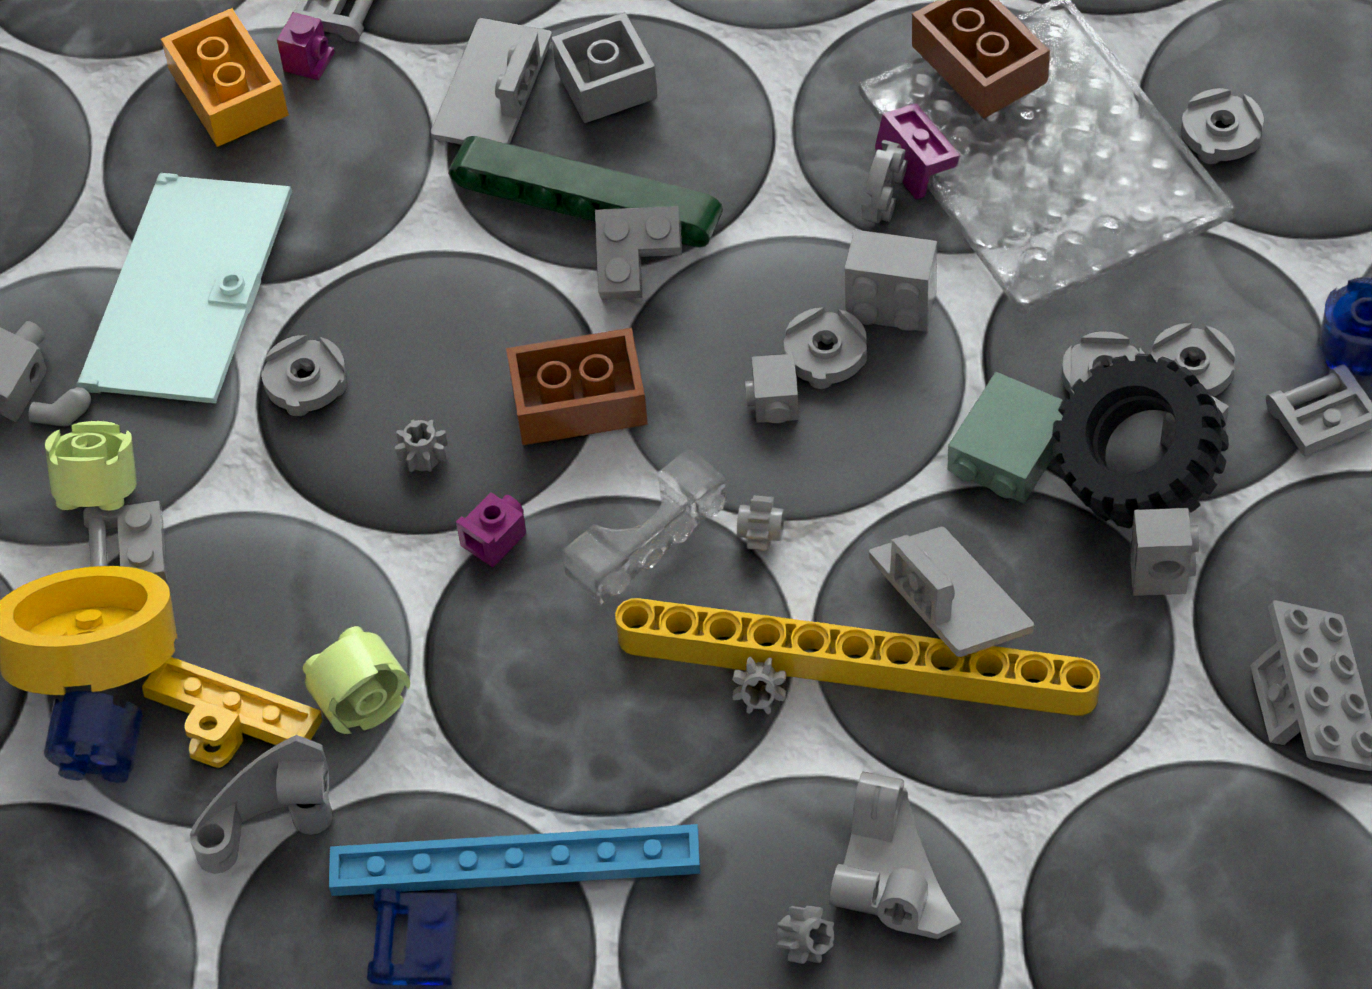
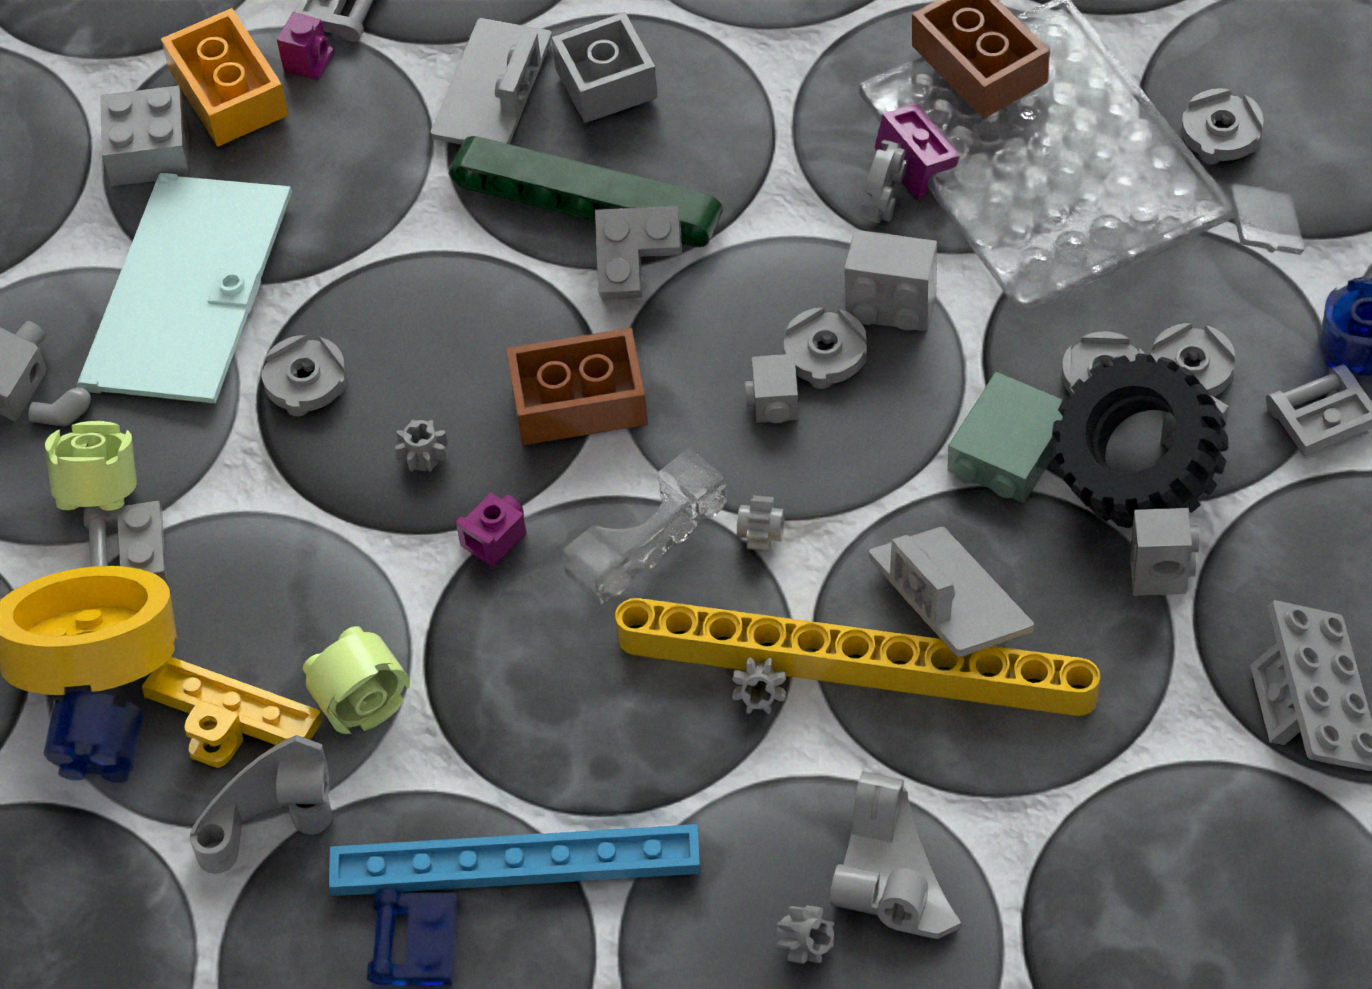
(144, 135): none -> light grey brick
(1265, 219): none -> clear piece

